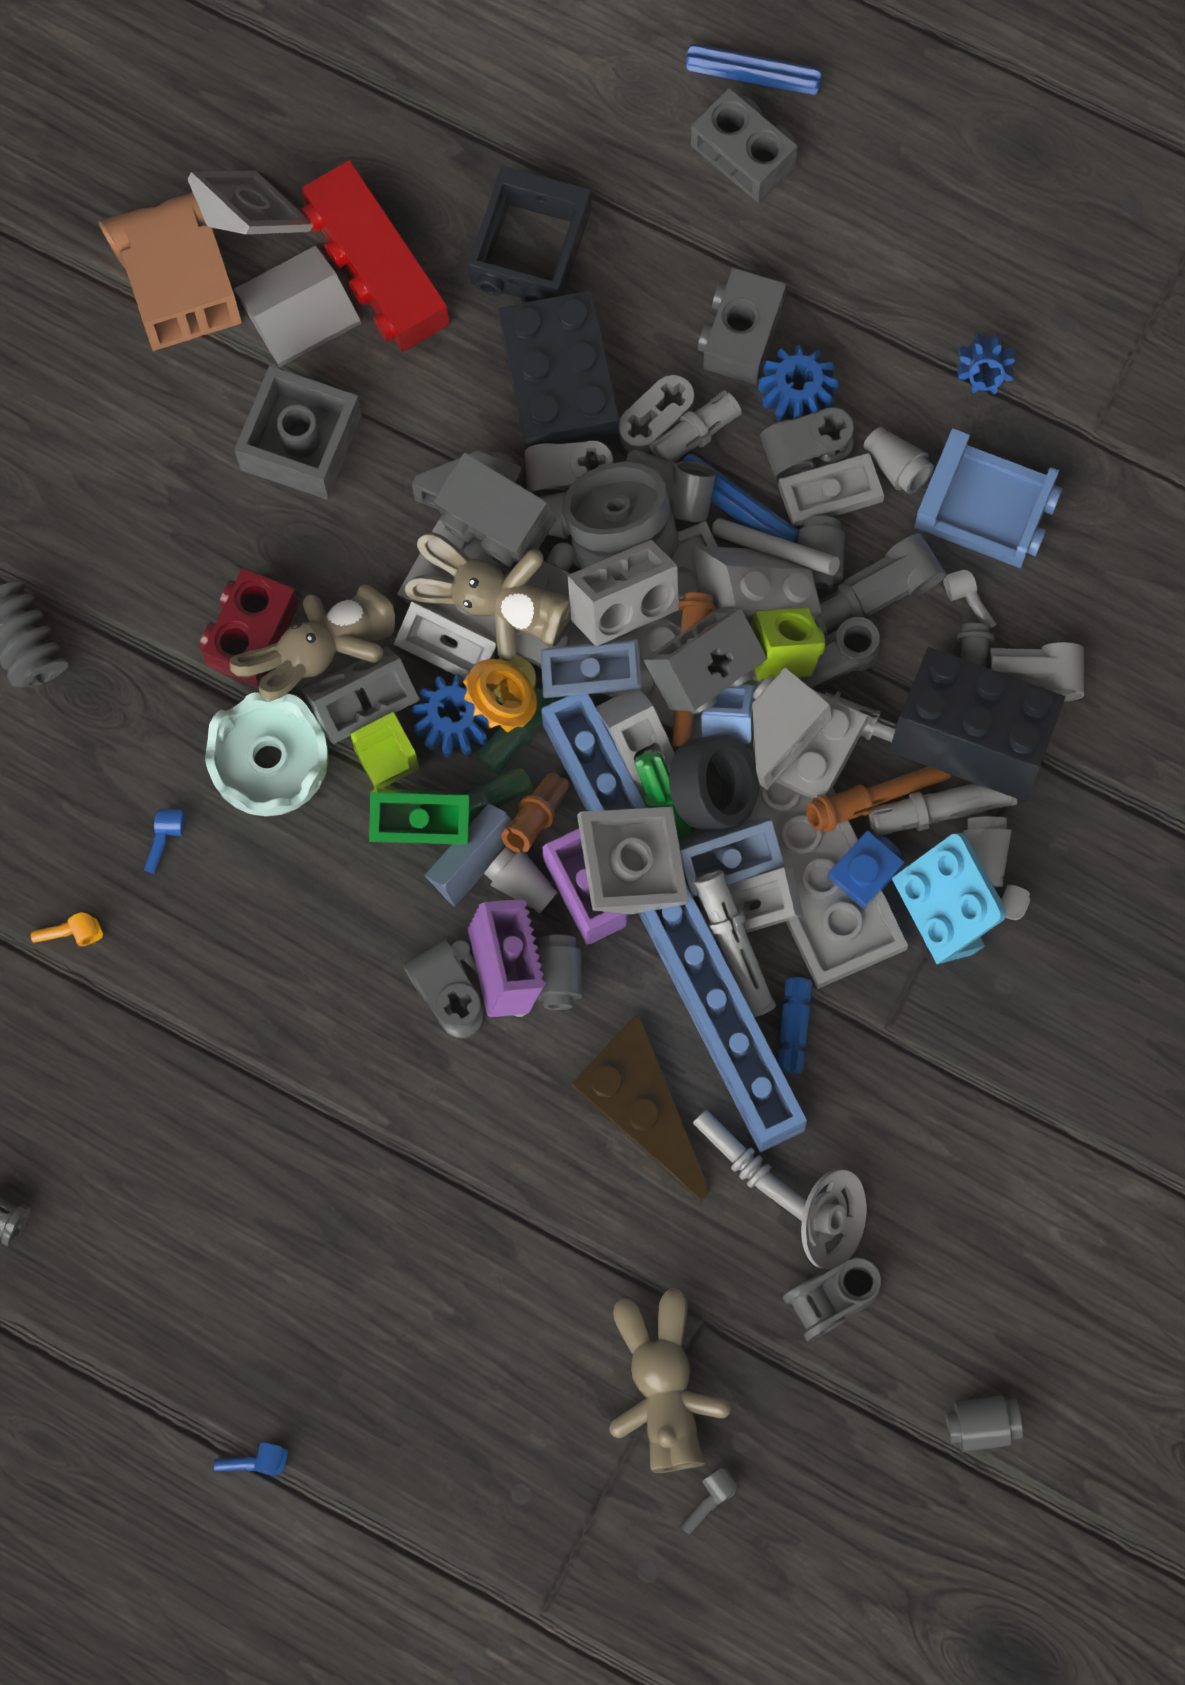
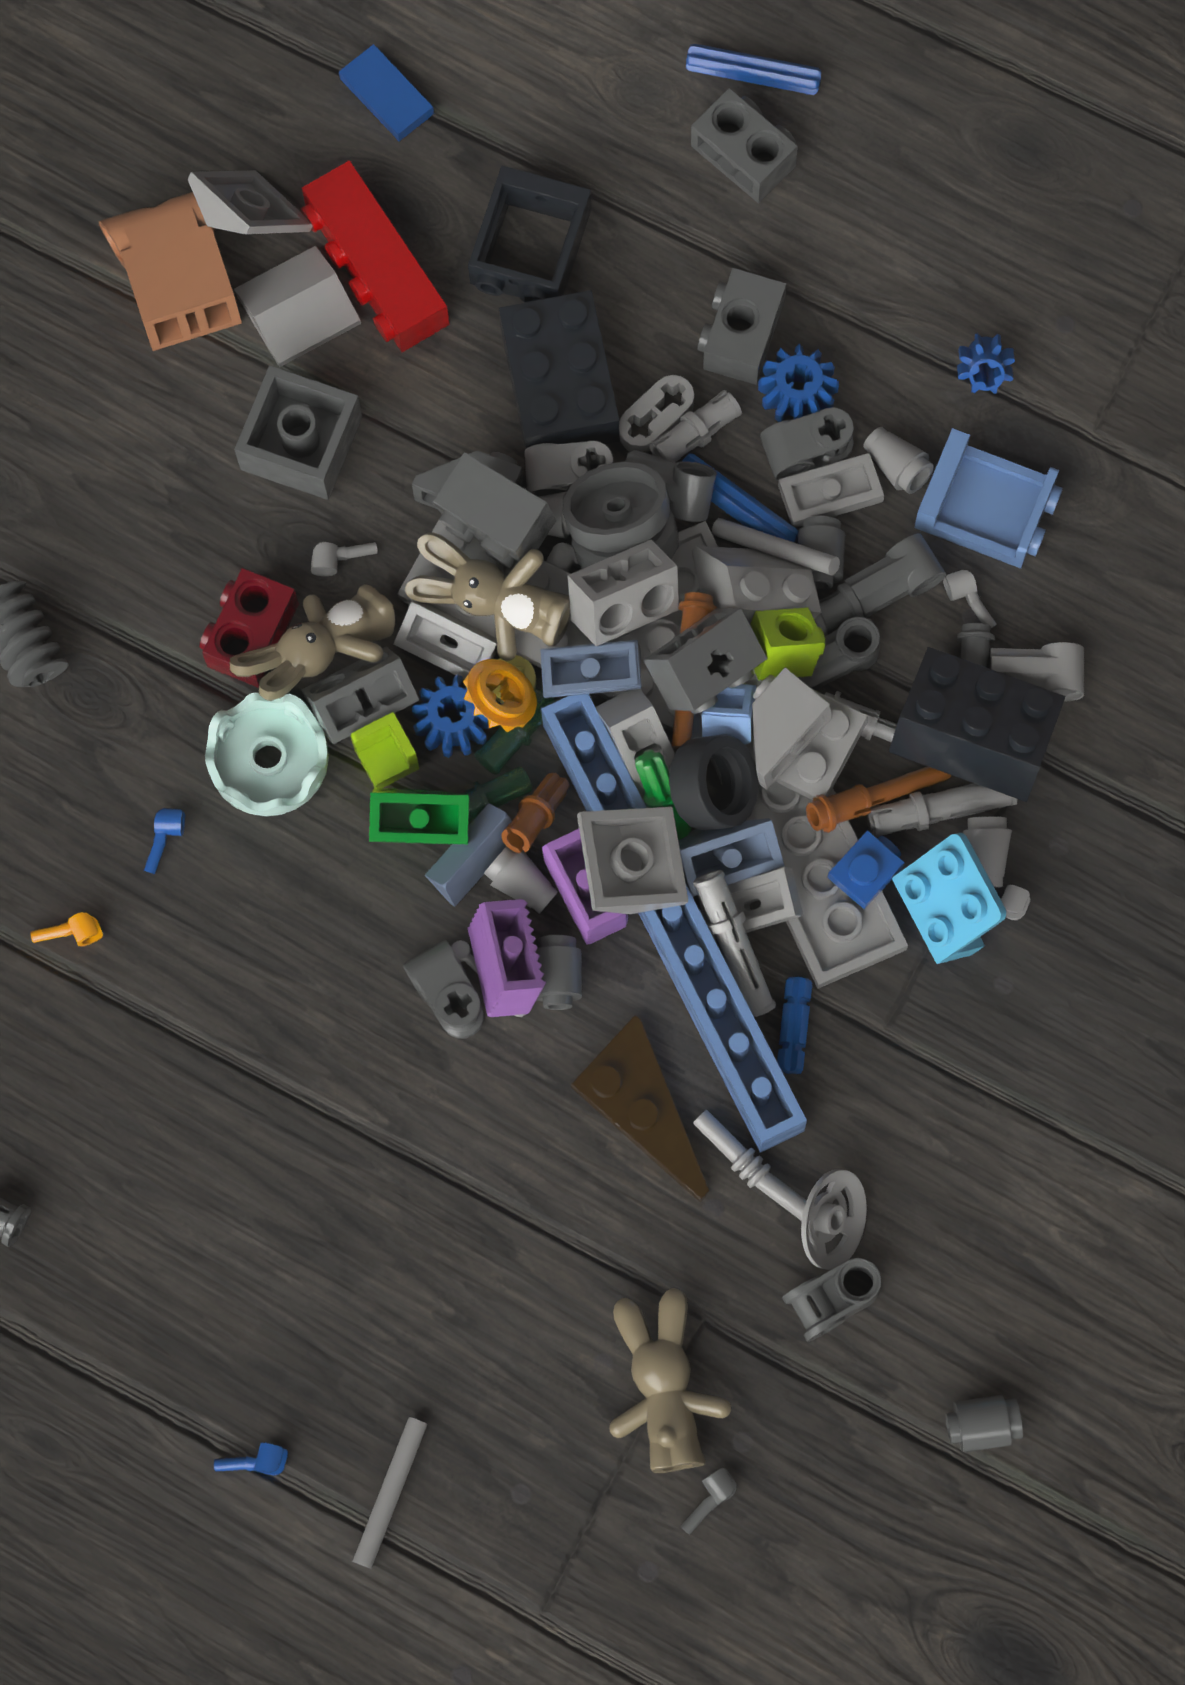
(327, 554): none -> light grey hand
(386, 92): none -> blue tile
(390, 1492): none -> light grey bar

